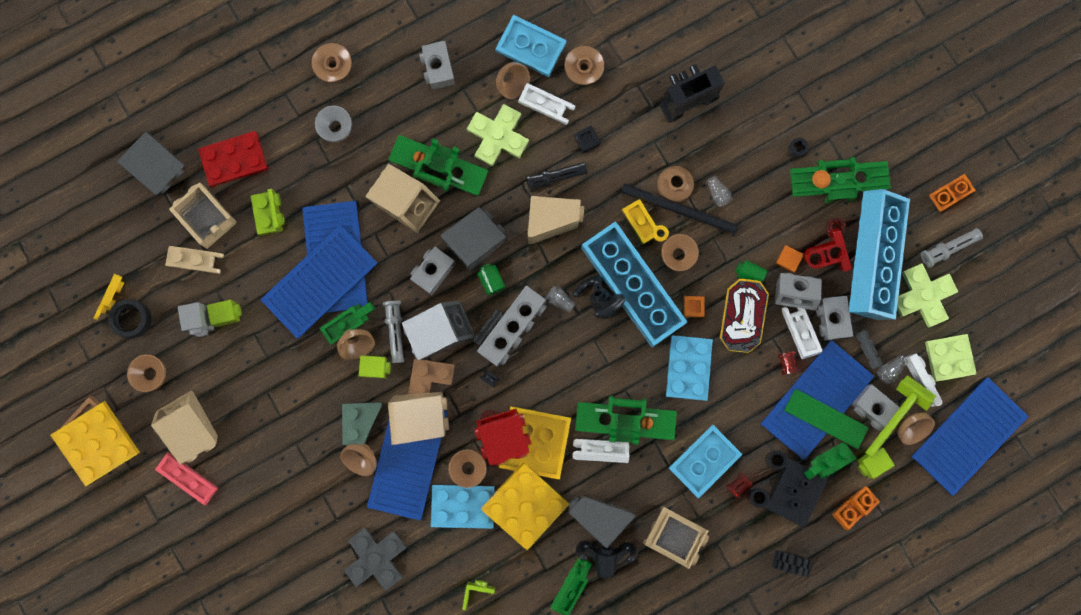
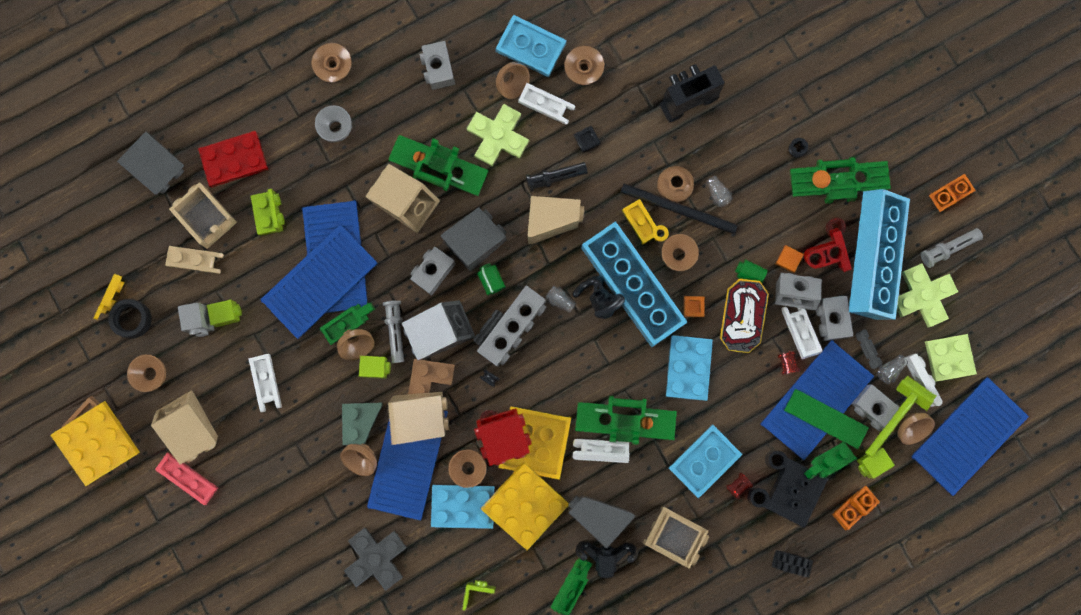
(264, 381): none -> white hinge

